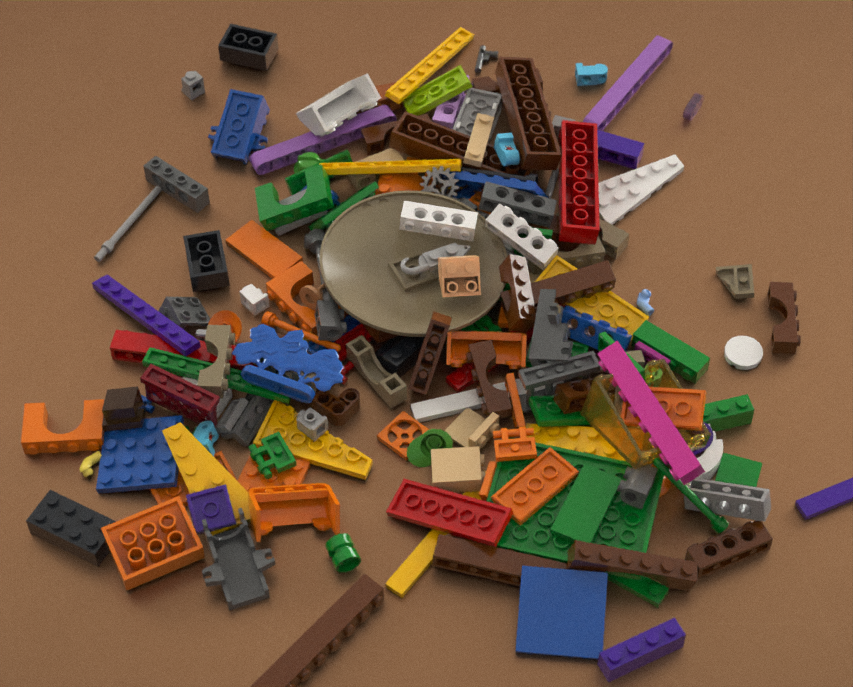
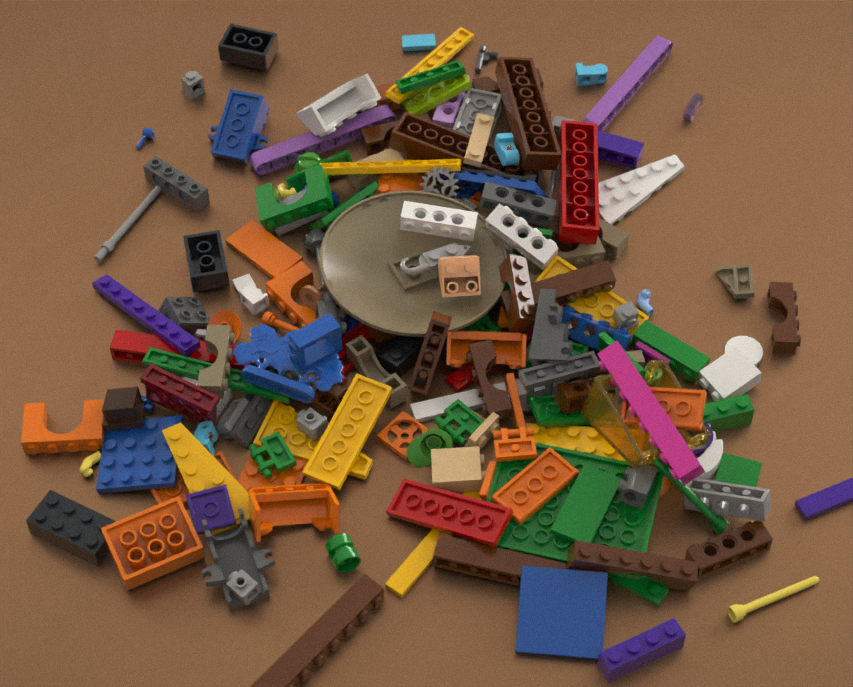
(146, 133): none -> blue hand
(240, 282): none -> white tile
(244, 592): none -> light grey brick
(284, 192): none -> light yellow arm
(322, 328): none -> blue window
(347, 431): none -> yellow plate
(418, 42): none -> medium azure tile
(430, 77): none -> green tile
(462, 417): none -> green plate
(626, 316): none -> light grey brick
(729, 375): none -> white brick
(738, 612): none -> light yellow piece

